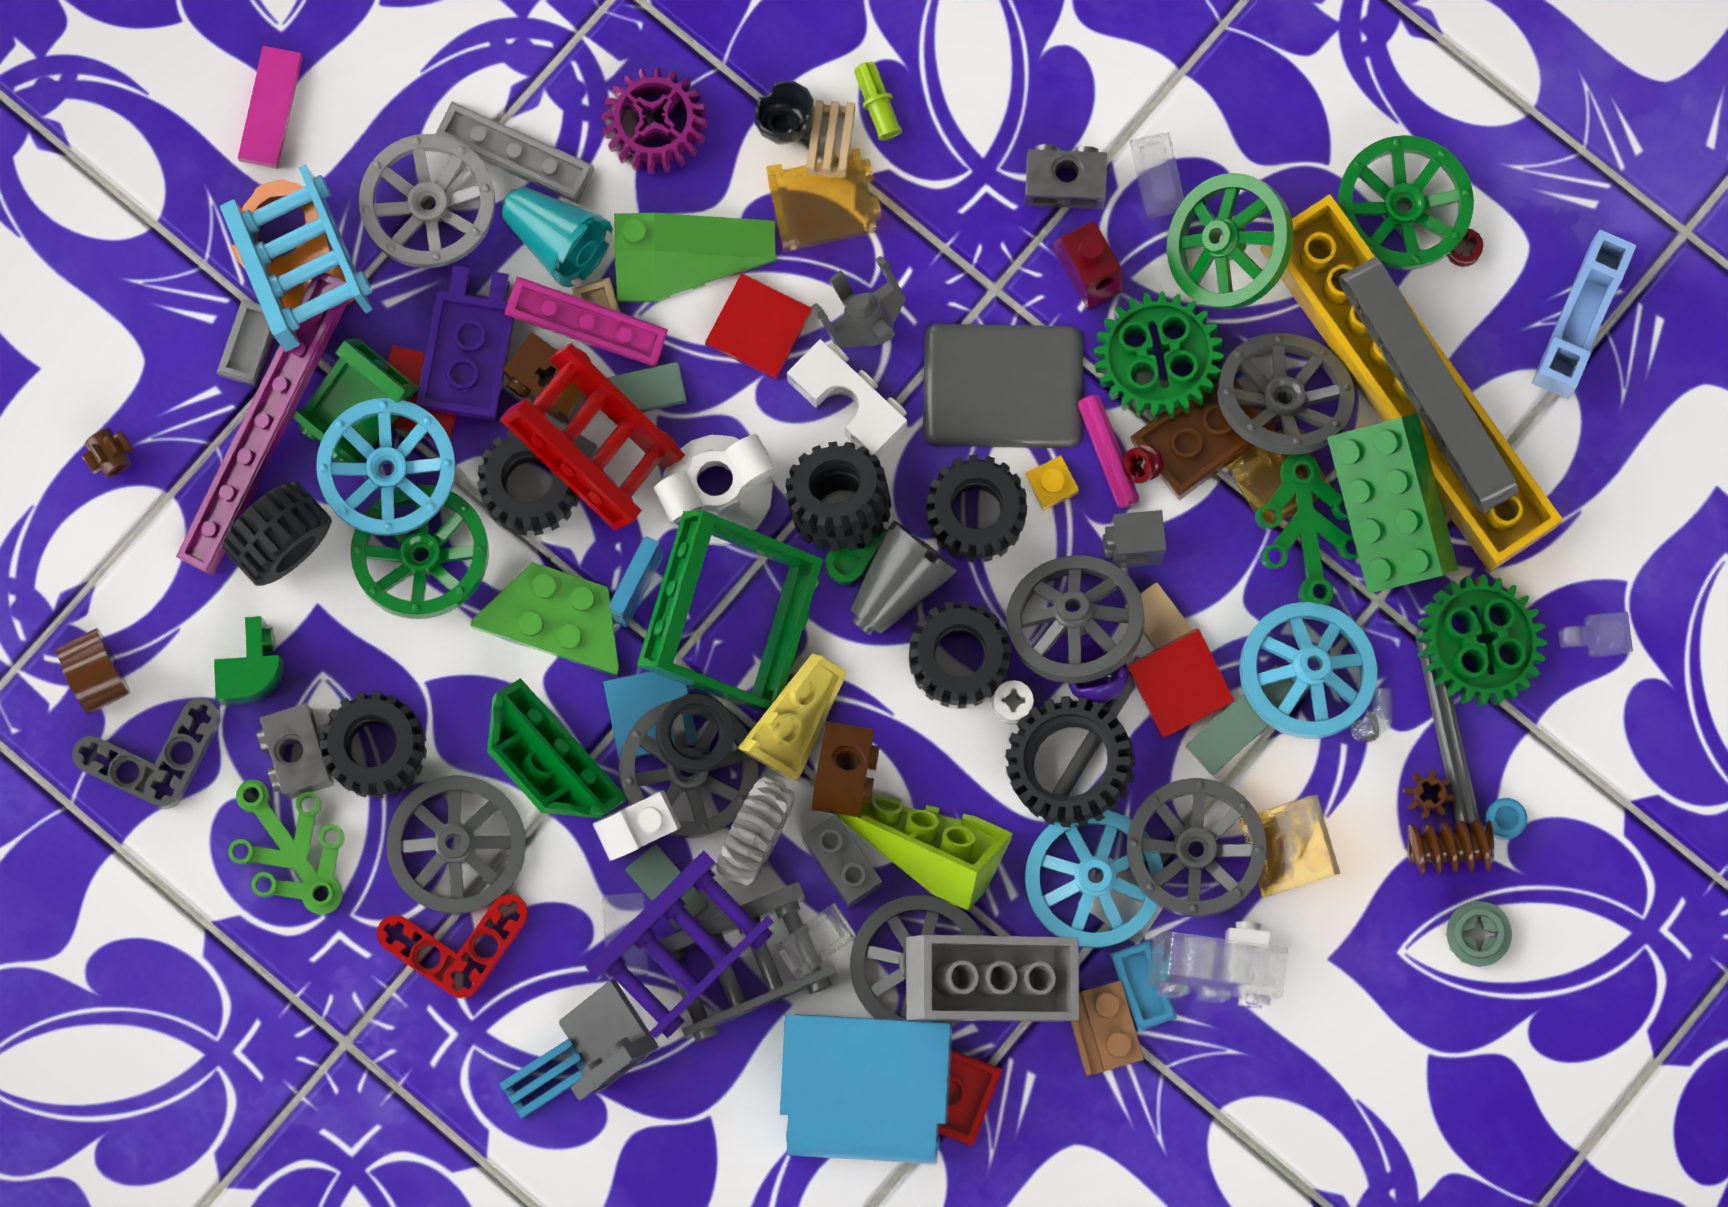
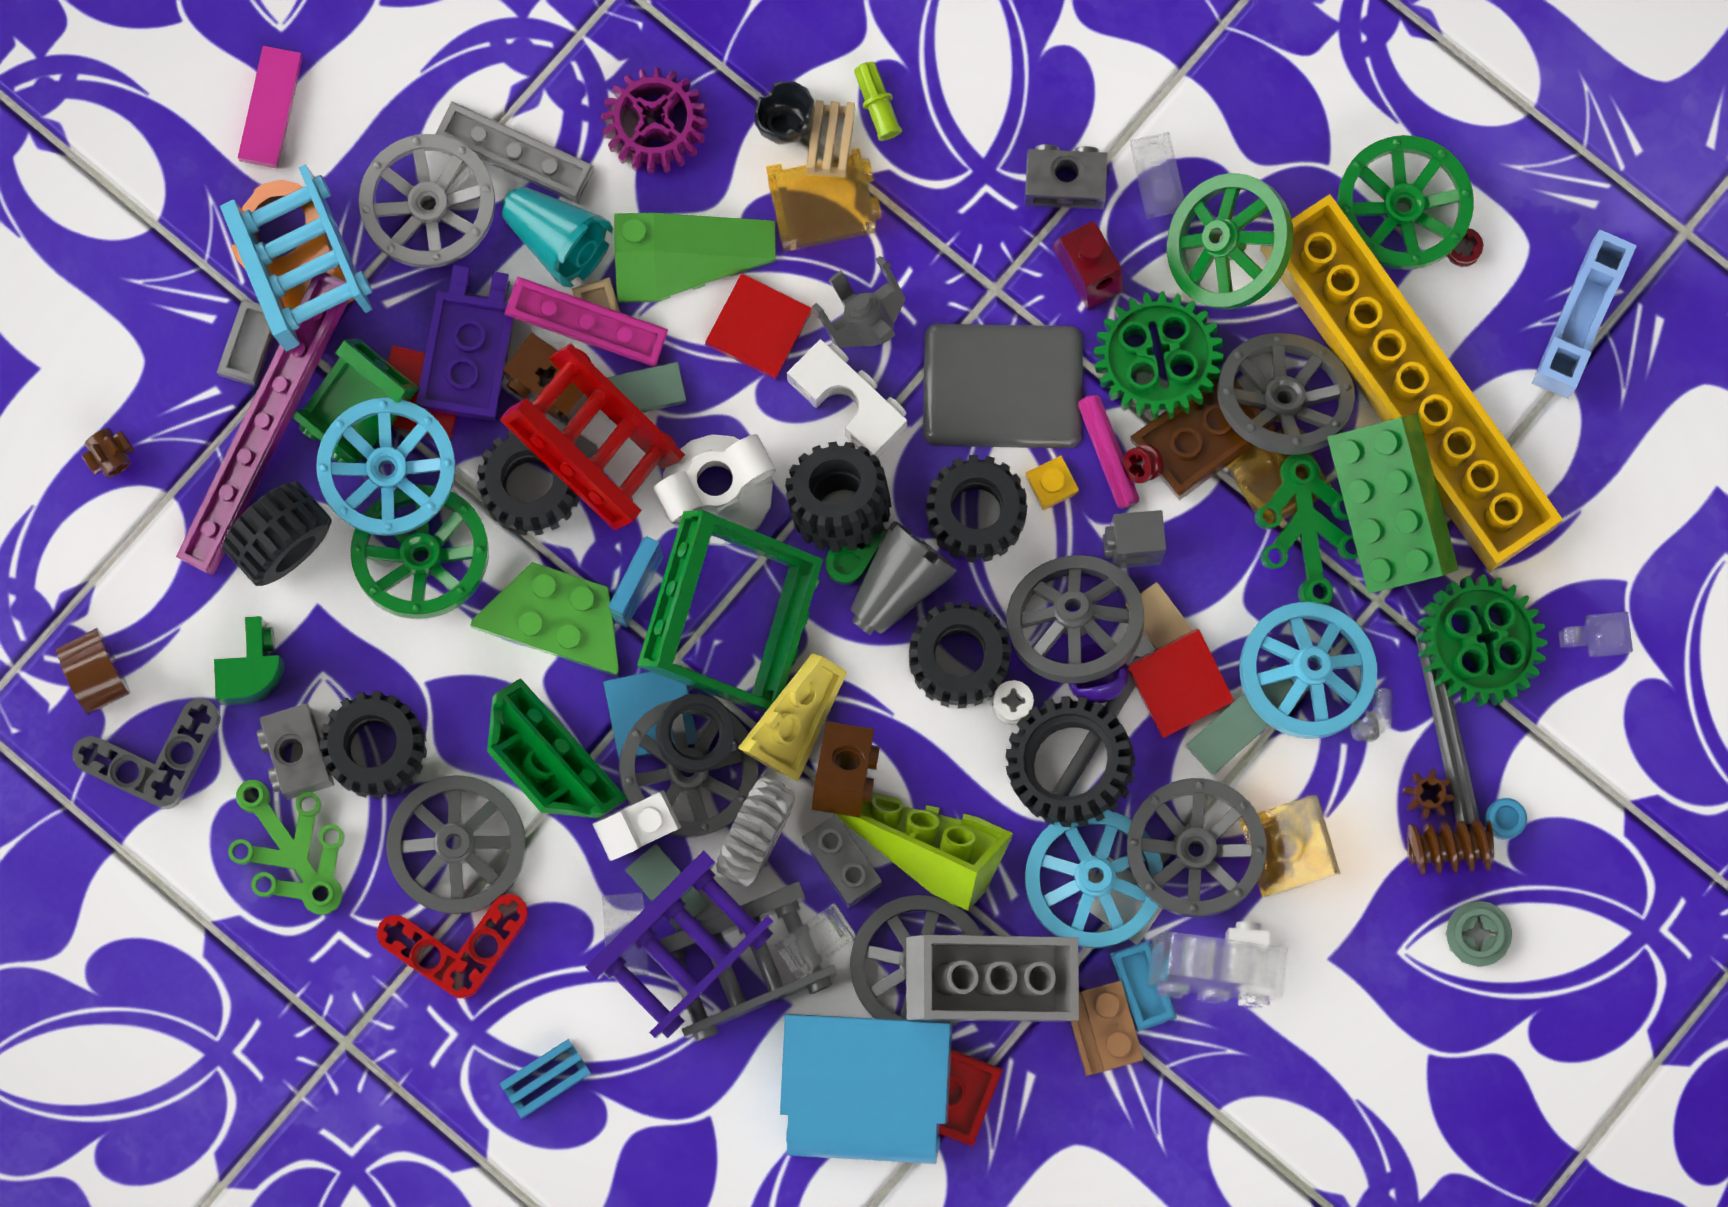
(607, 1038): dark grey bracket -> none
(1429, 385): dark grey beam -> none

